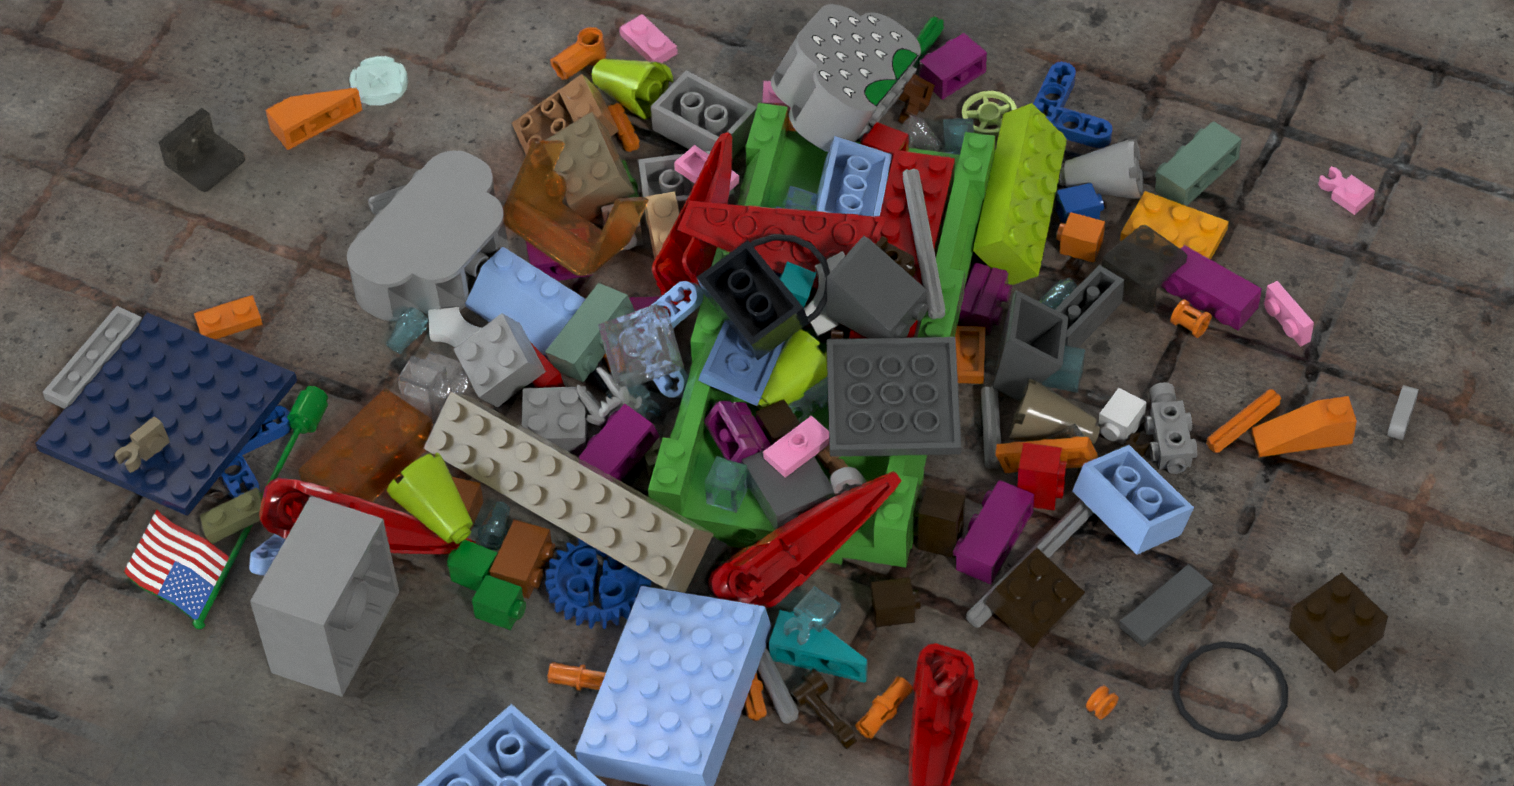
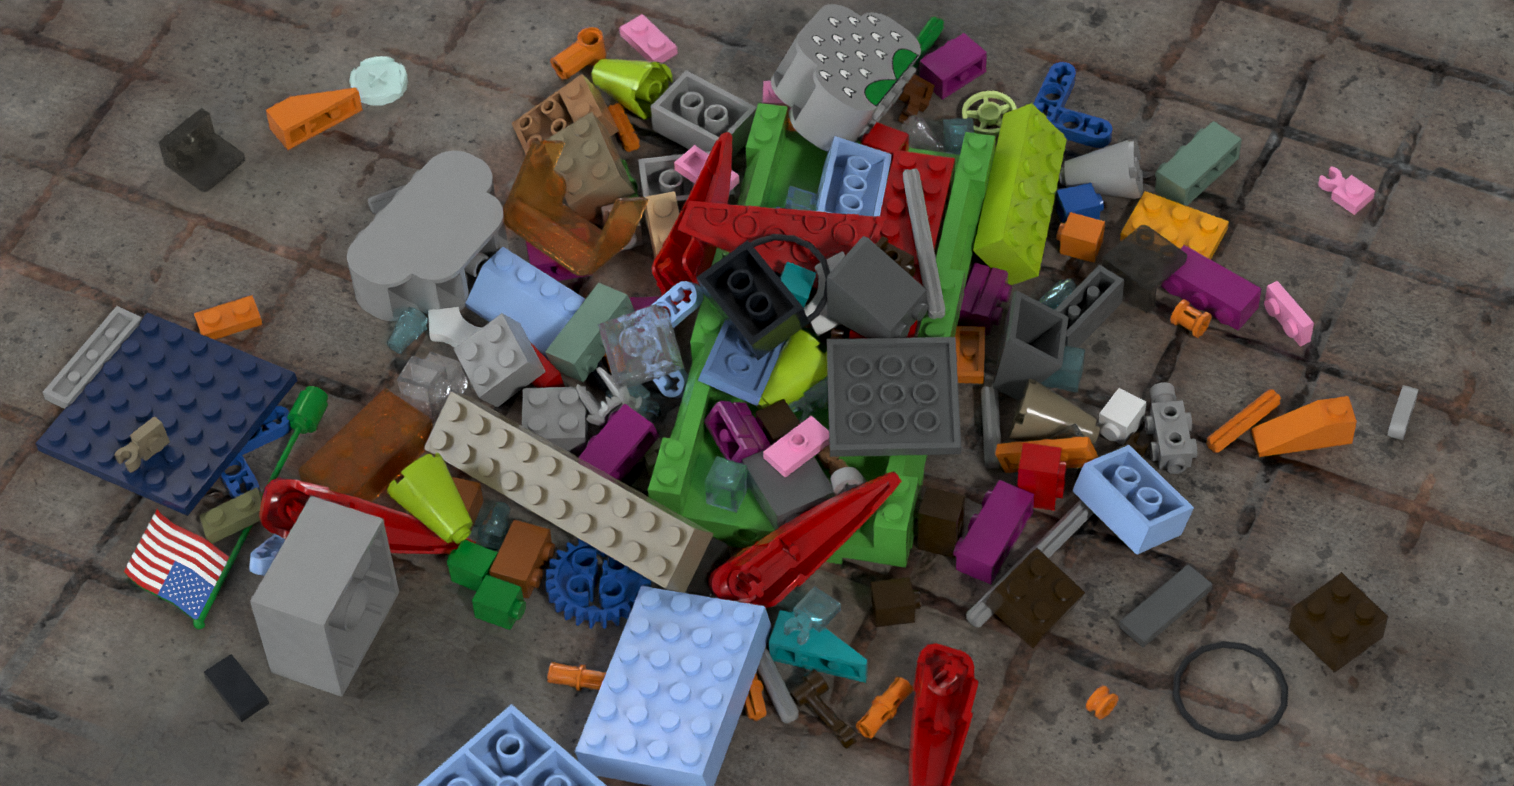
(236, 688): none -> black tile

